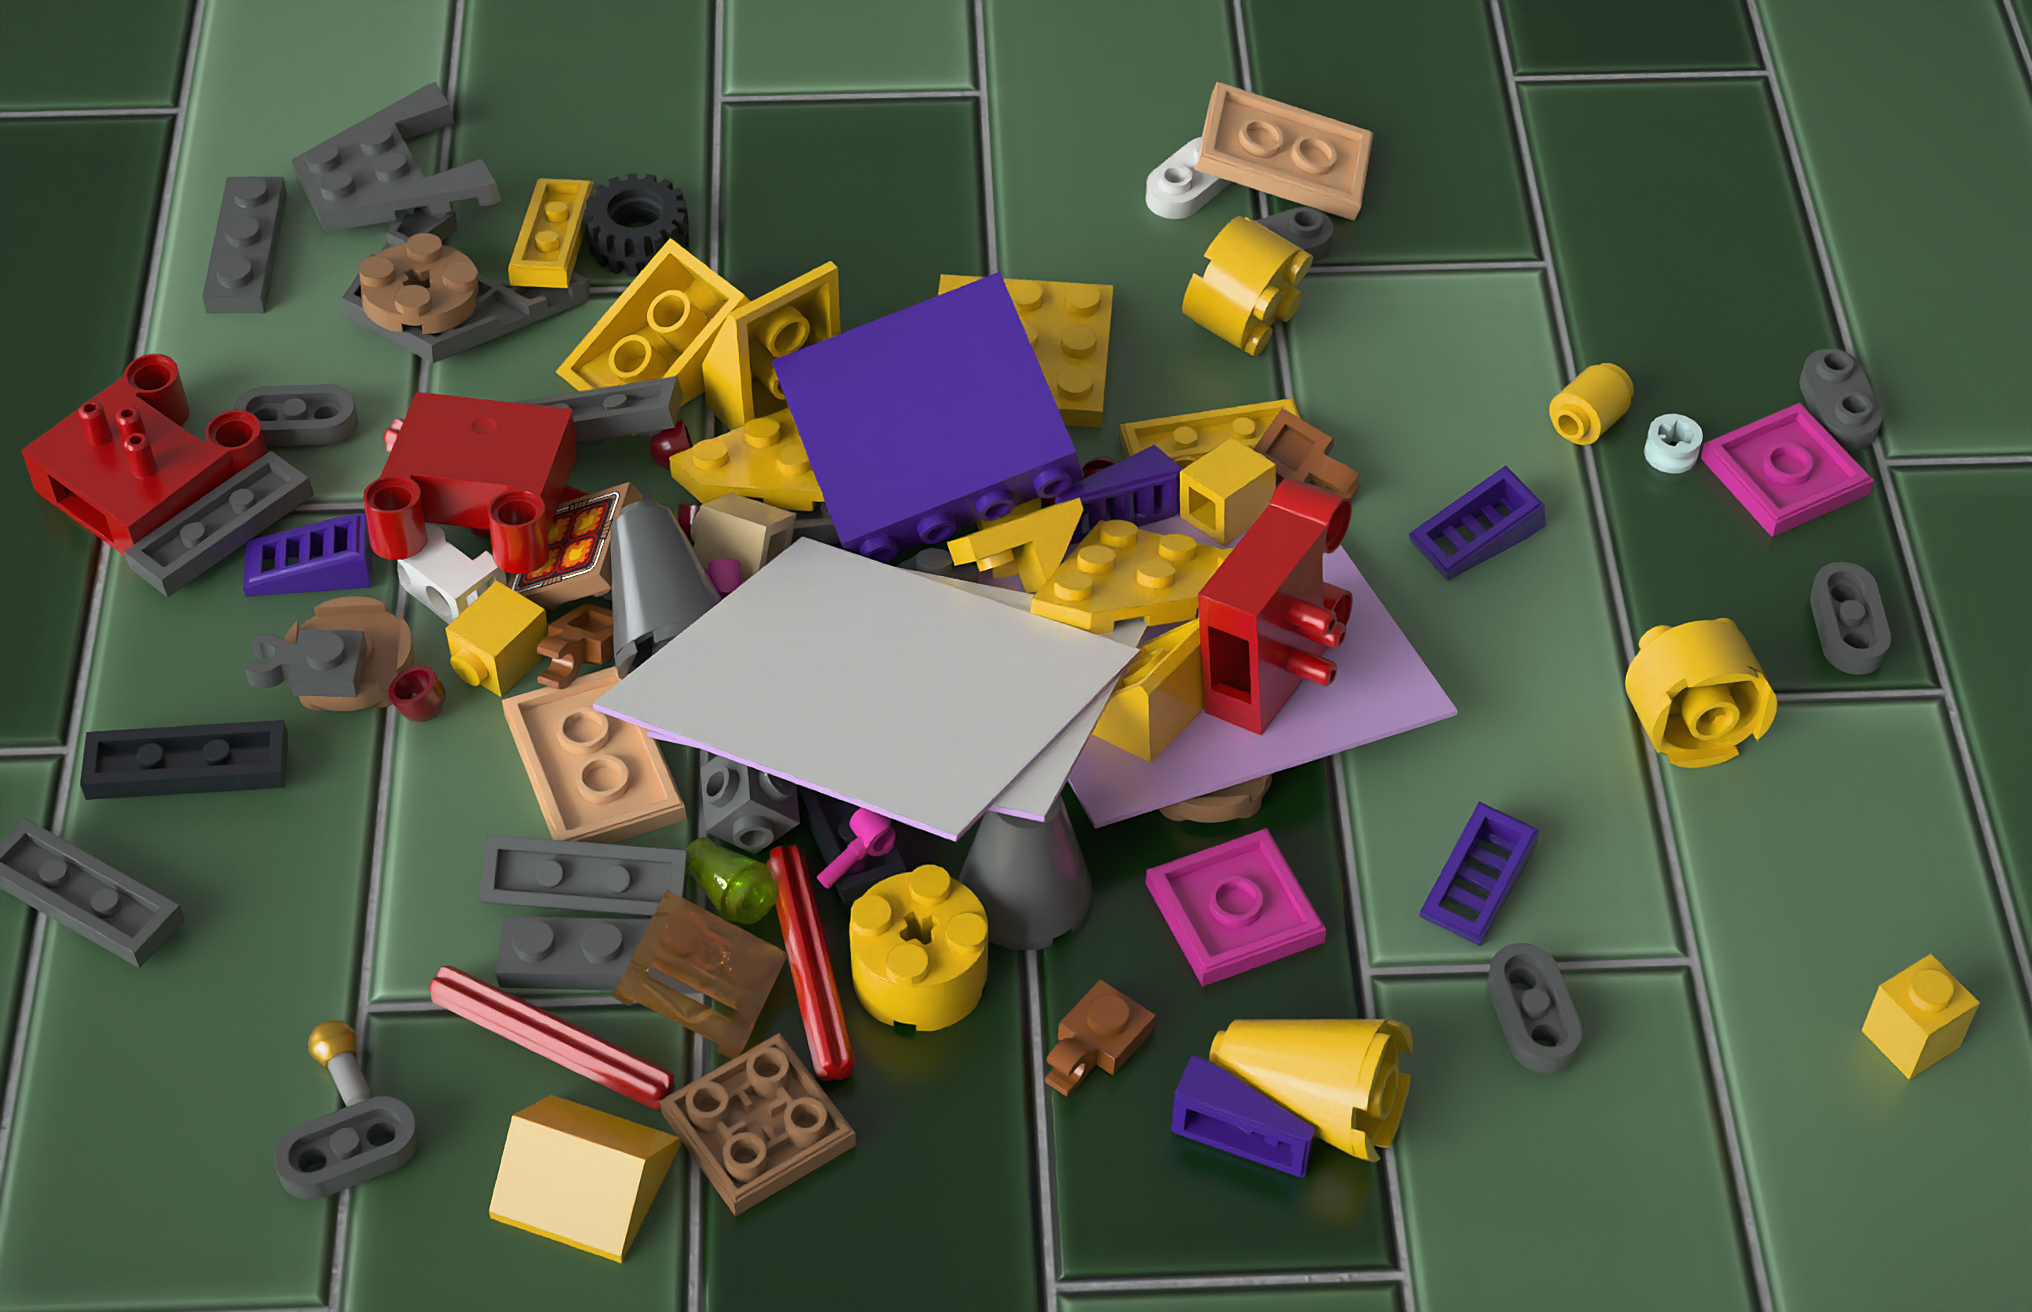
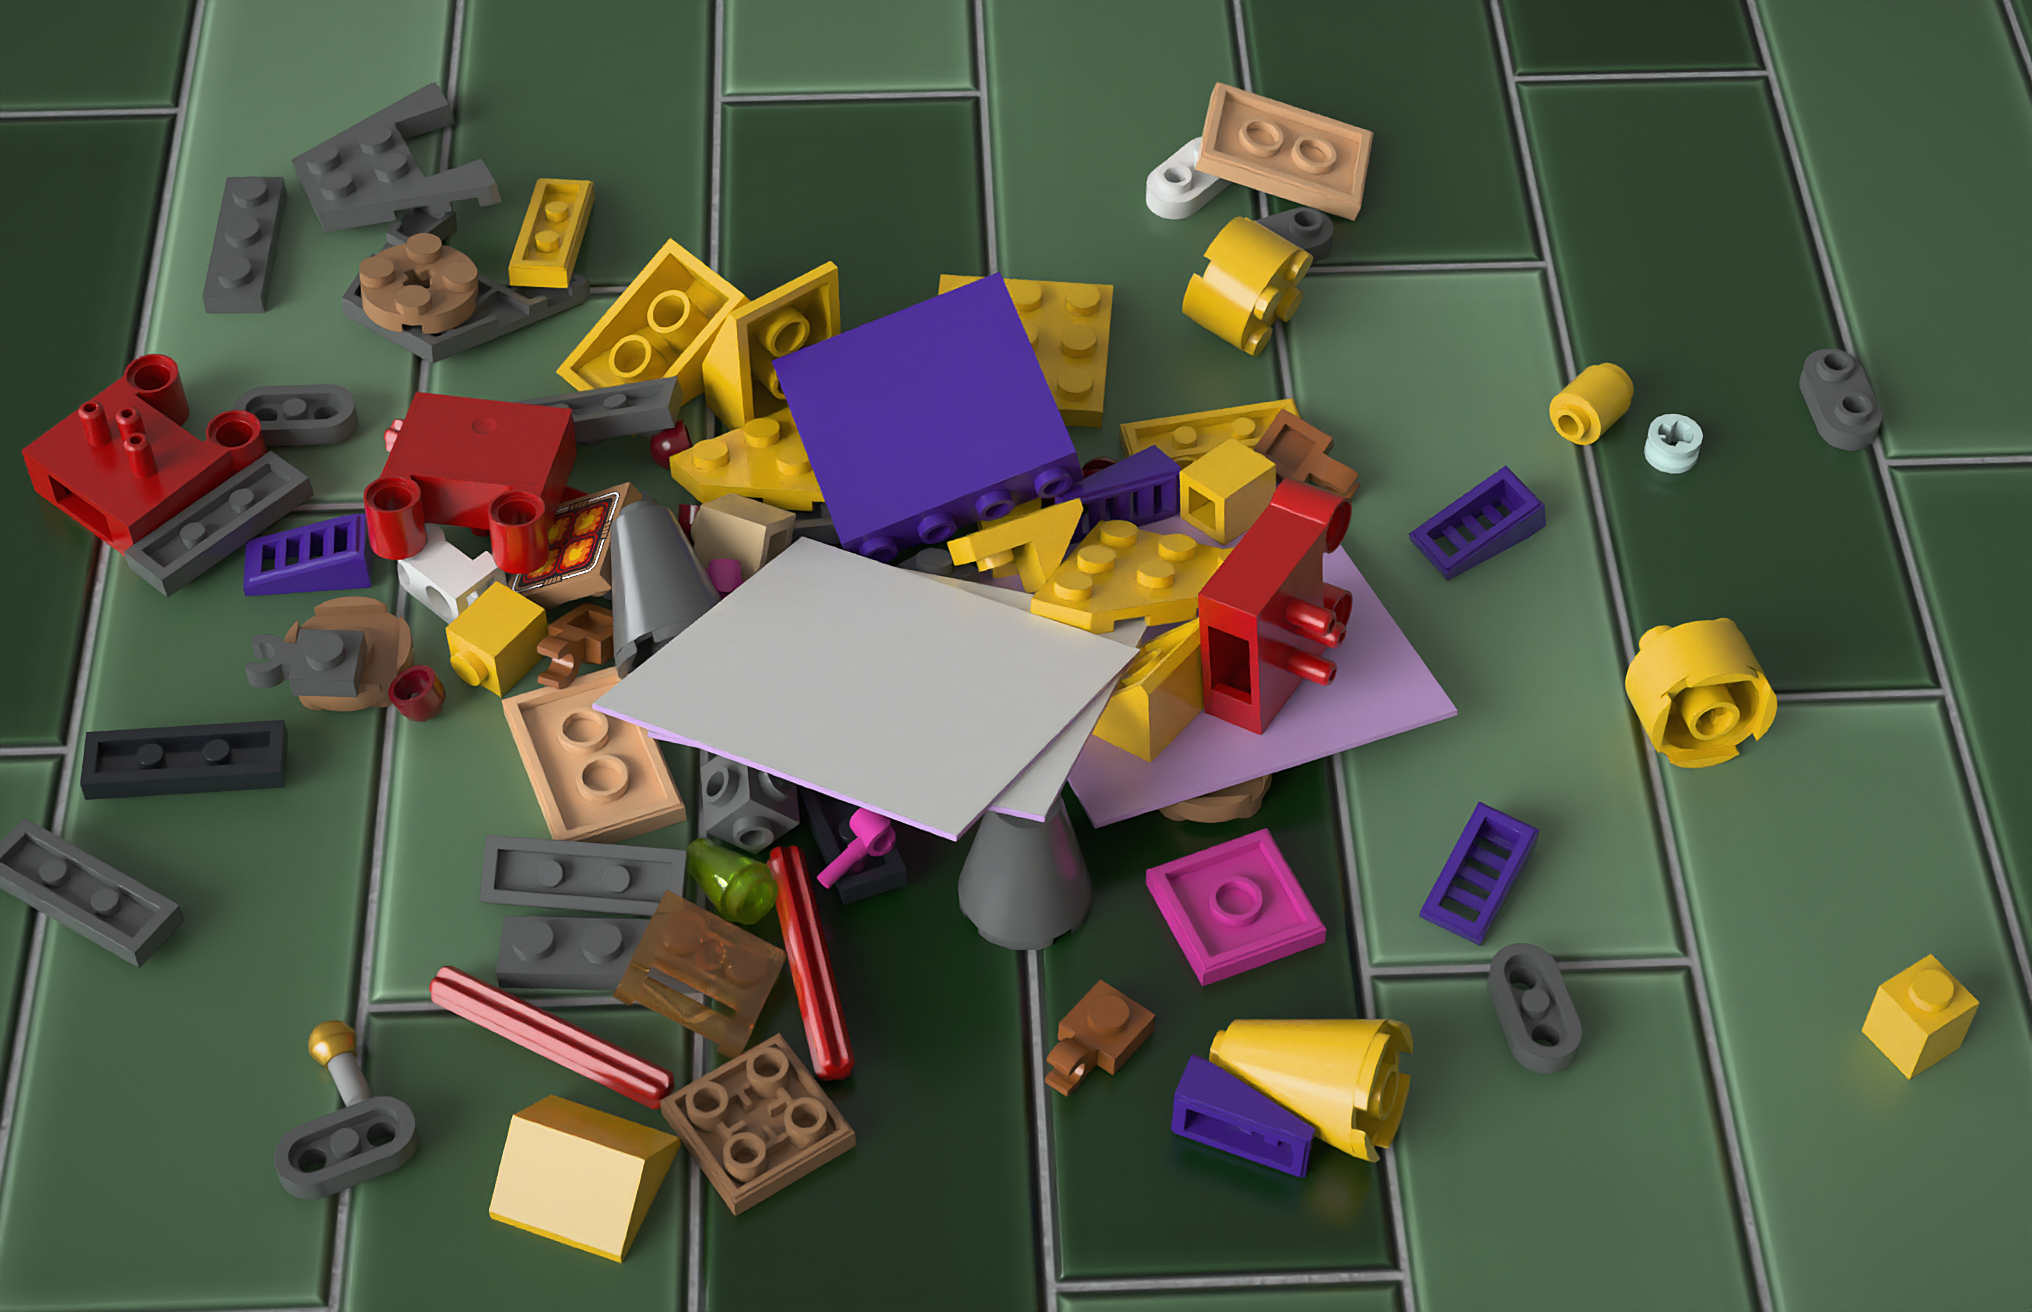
(629, 203): black tyre -> none
(919, 949): yellow brick -> none
(1786, 469): dark pink tile -> none
(1855, 631): dark grey plate -> none

